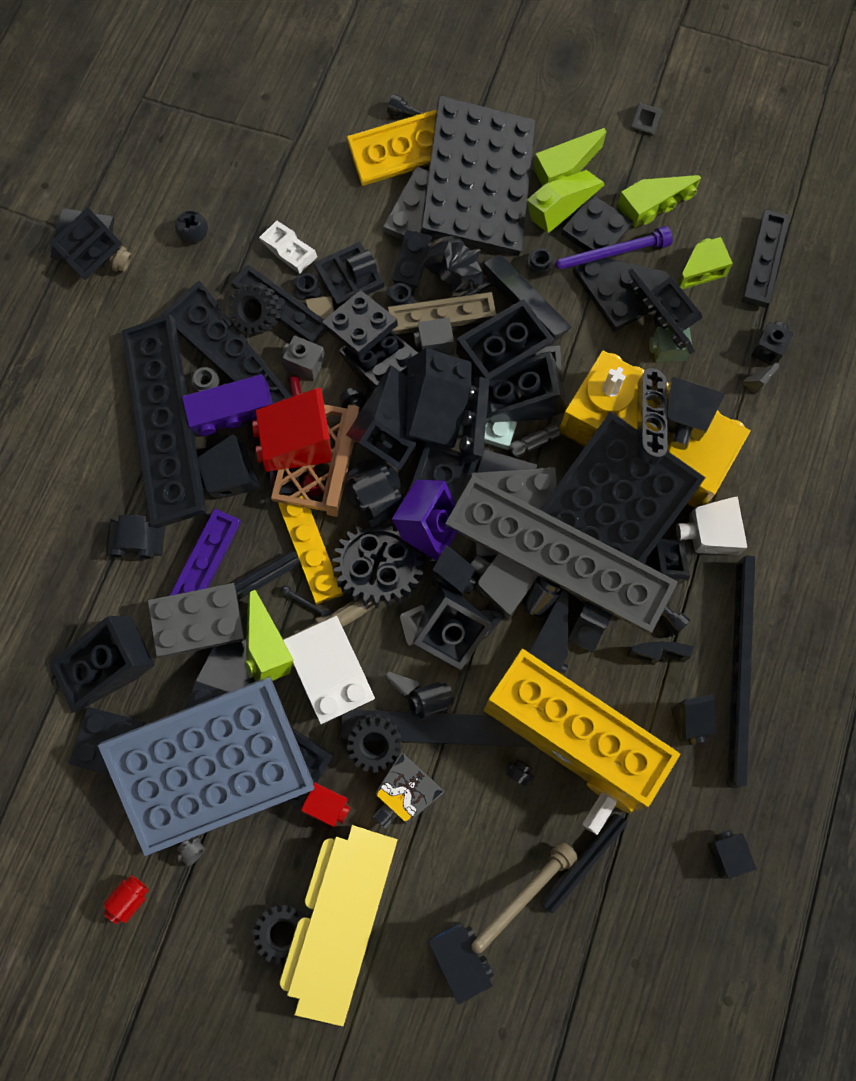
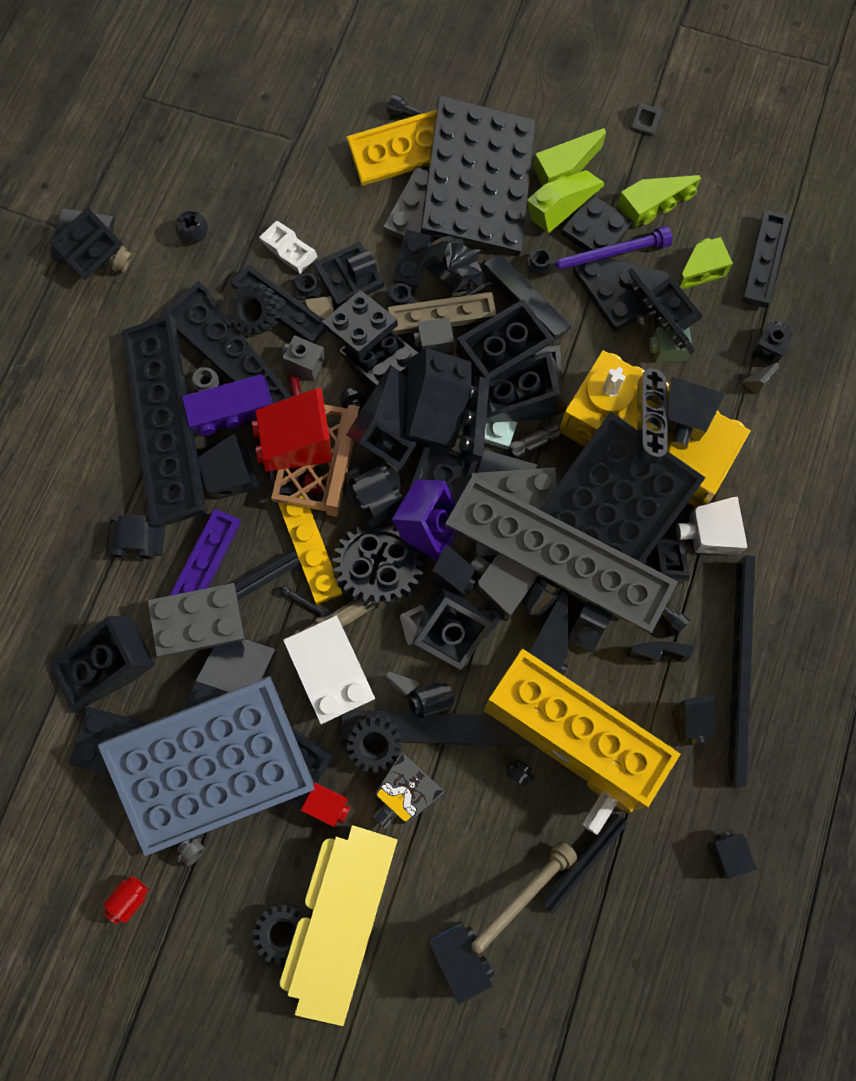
(264, 646): lime slope -> none

